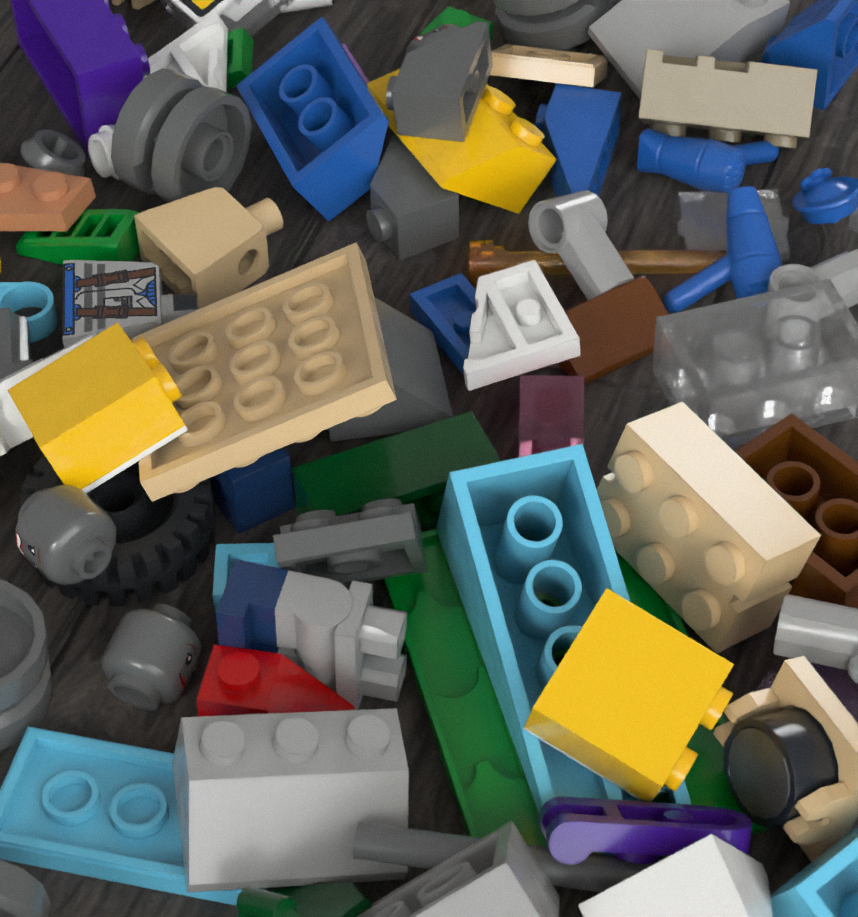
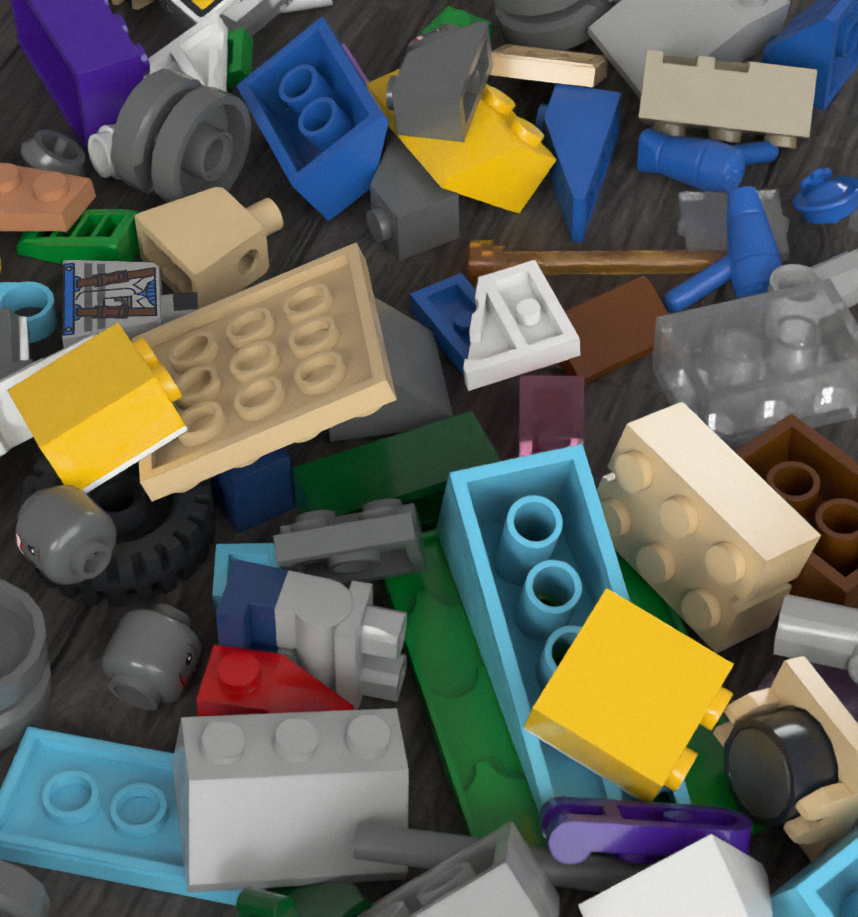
(576, 230): light grey piece -> none

